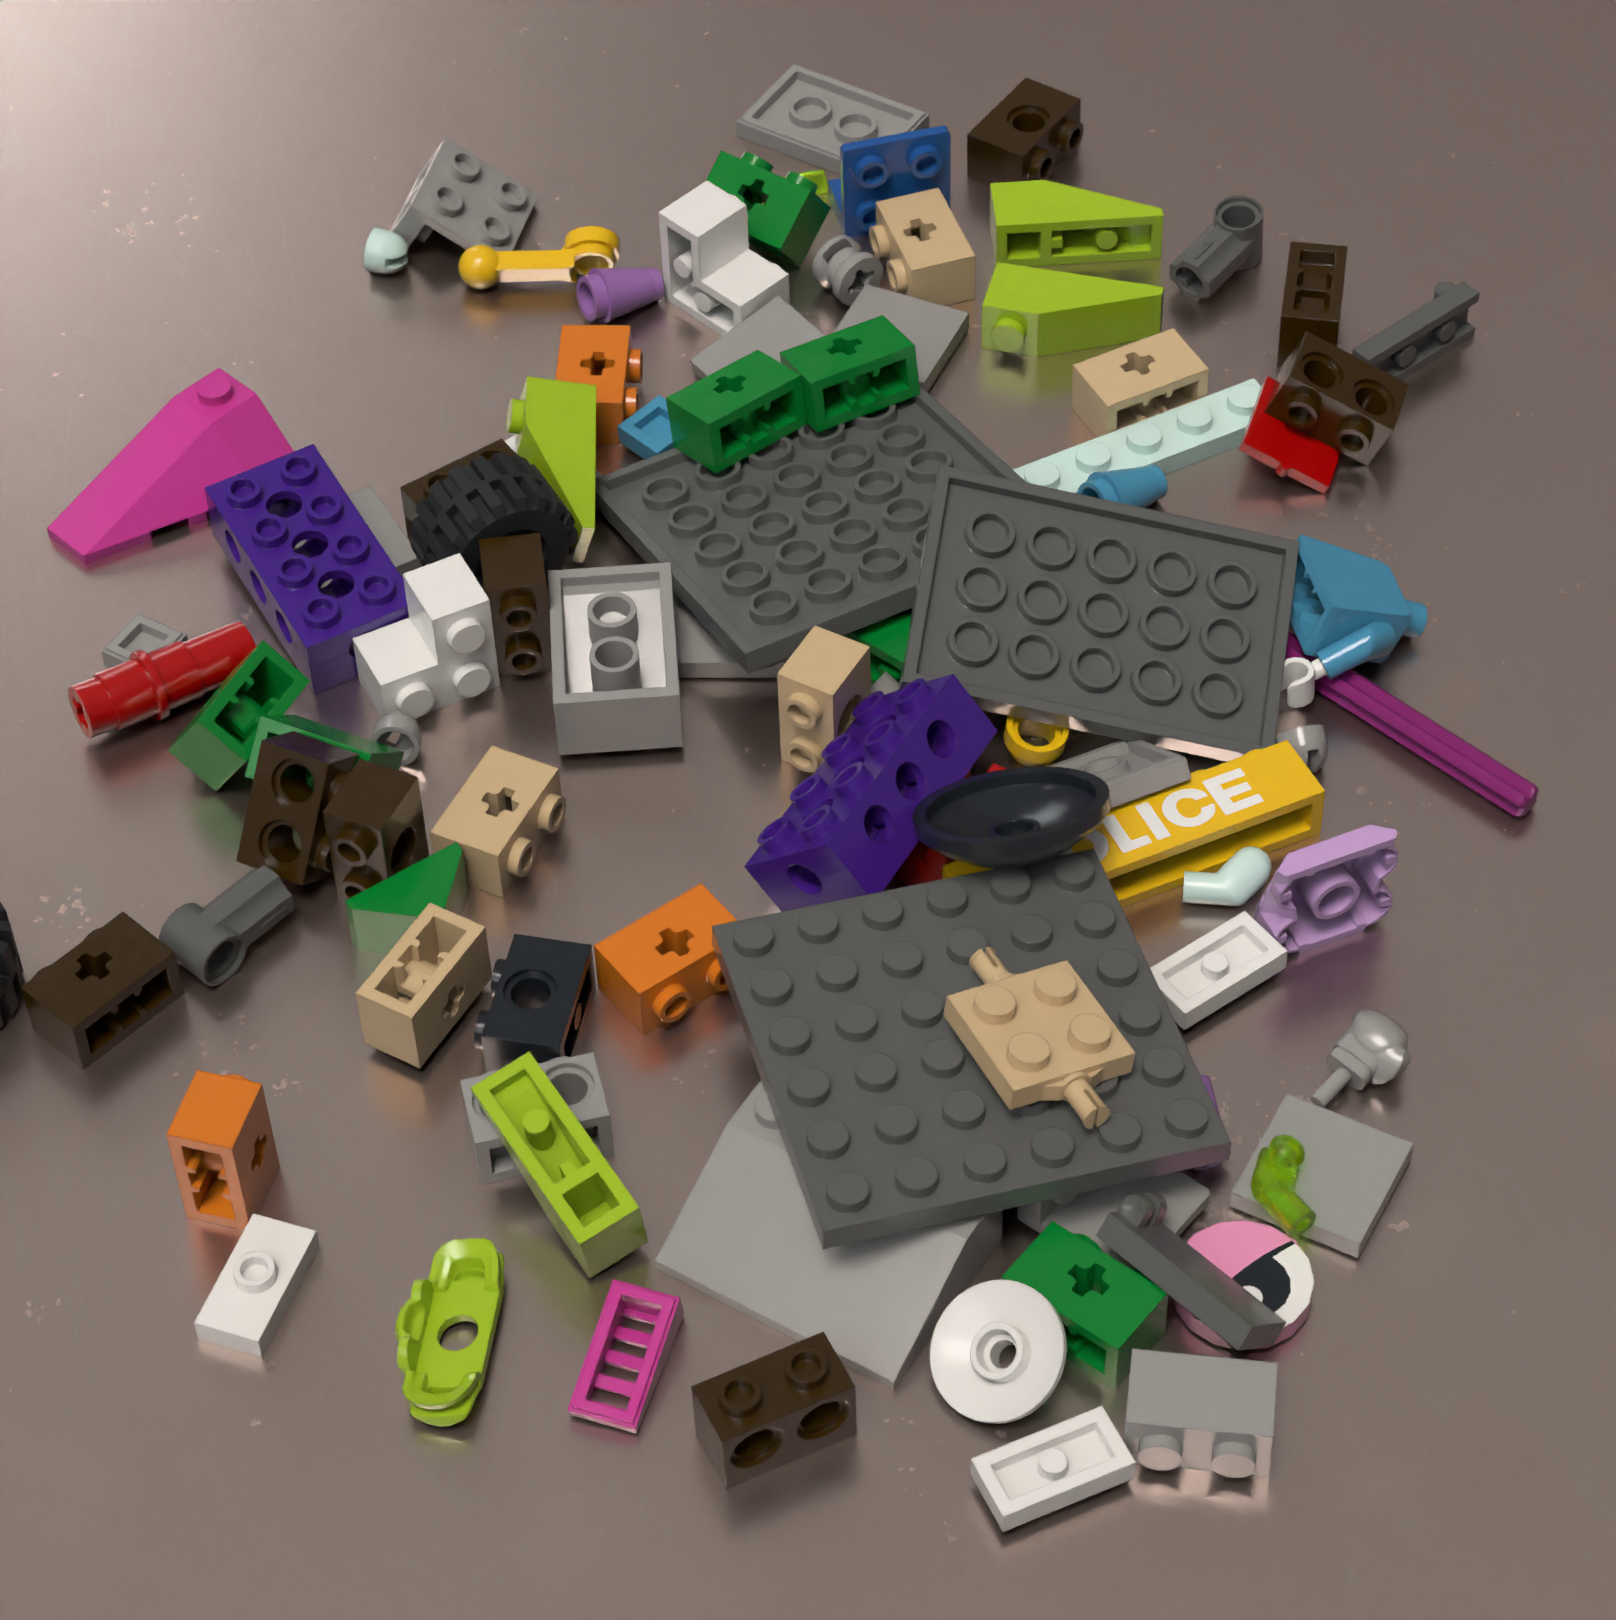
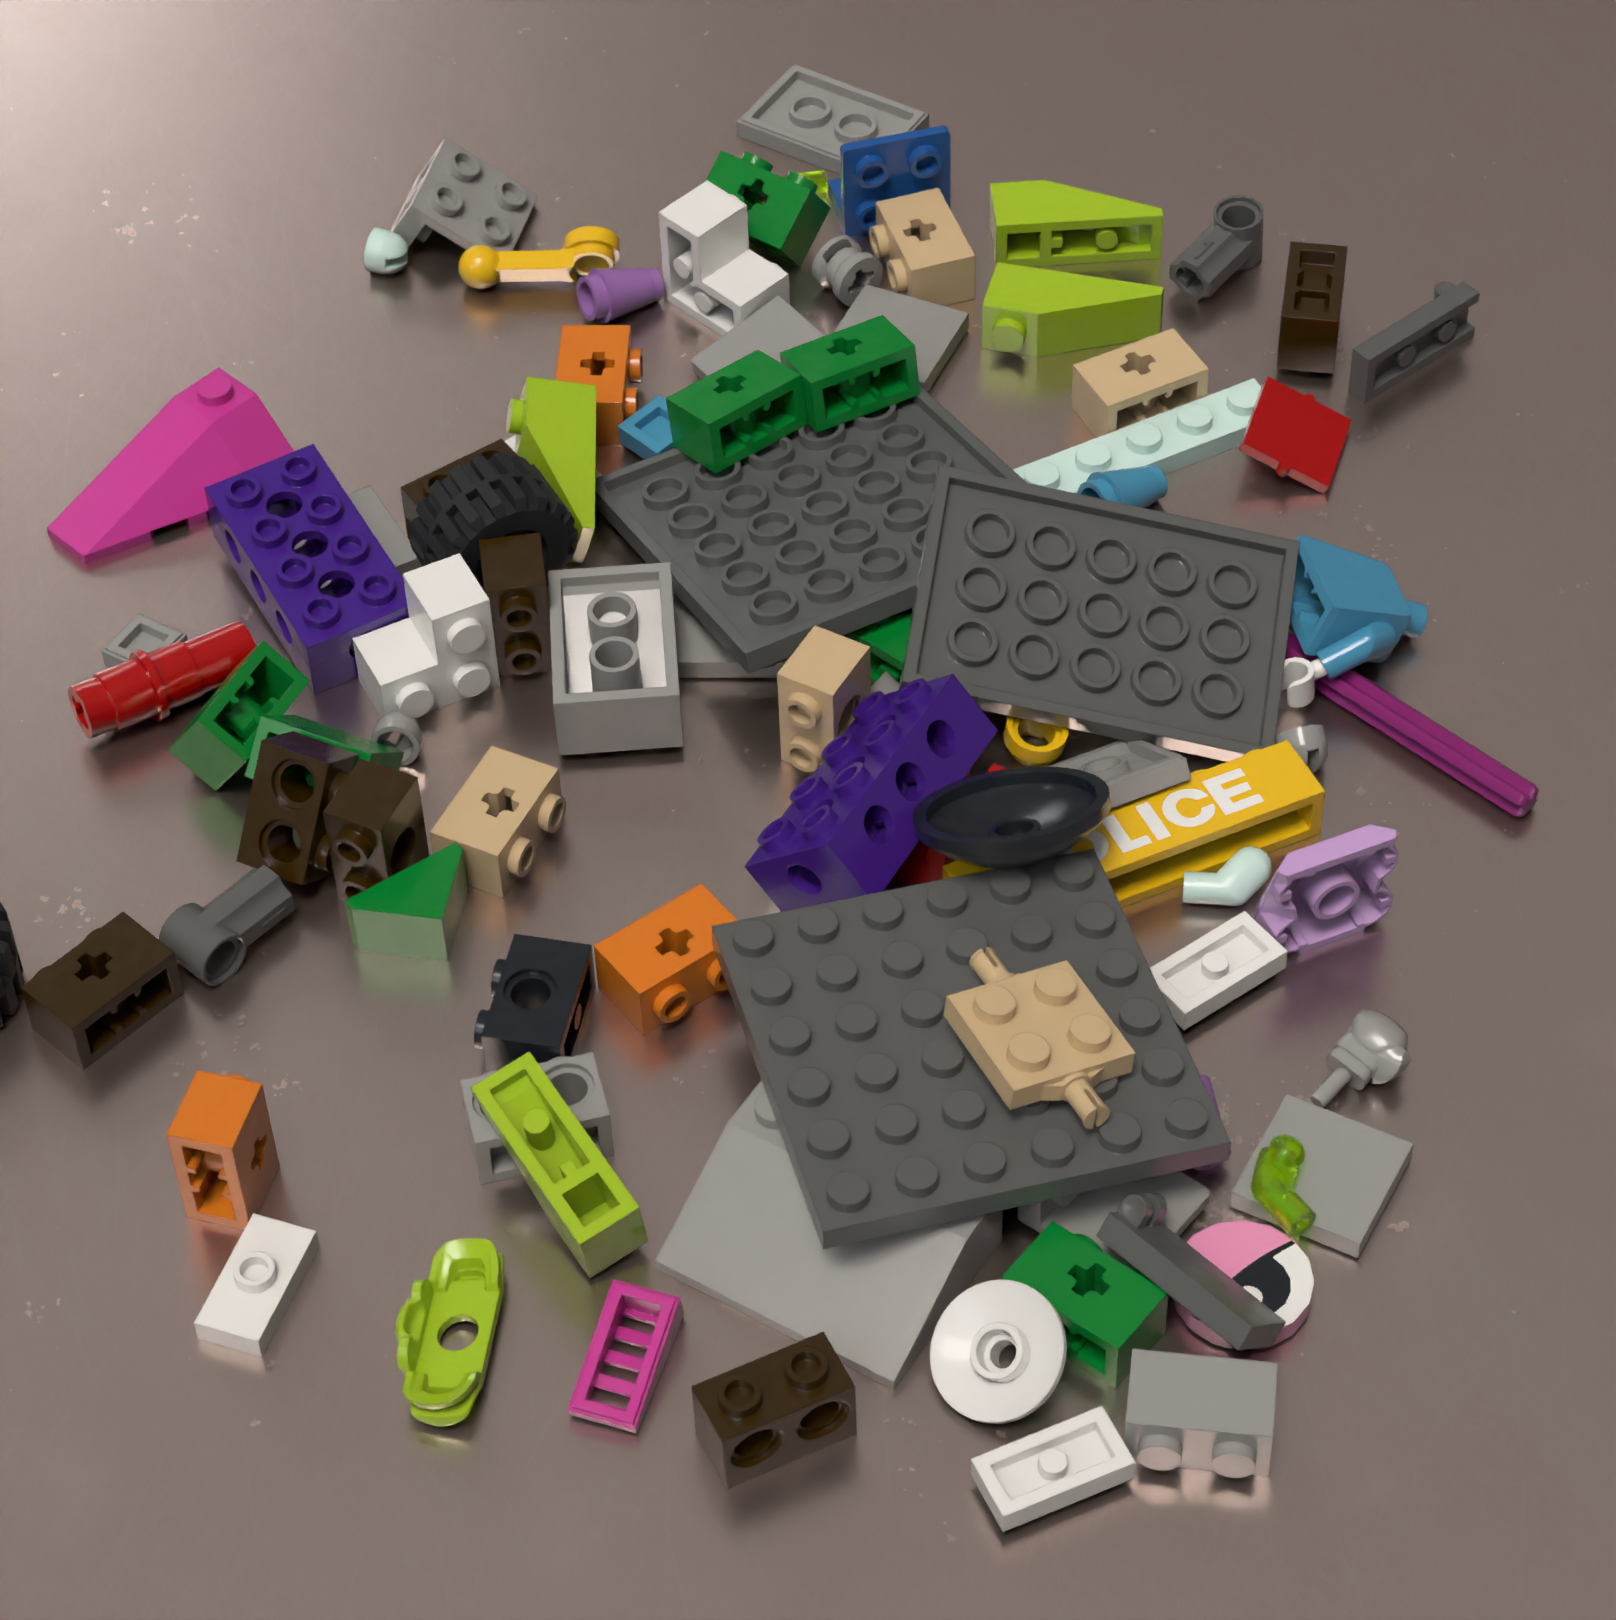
(424, 985): tan brick -> none
(1024, 135): dark brown brick -> none
(1337, 398): dark brown brick -> none

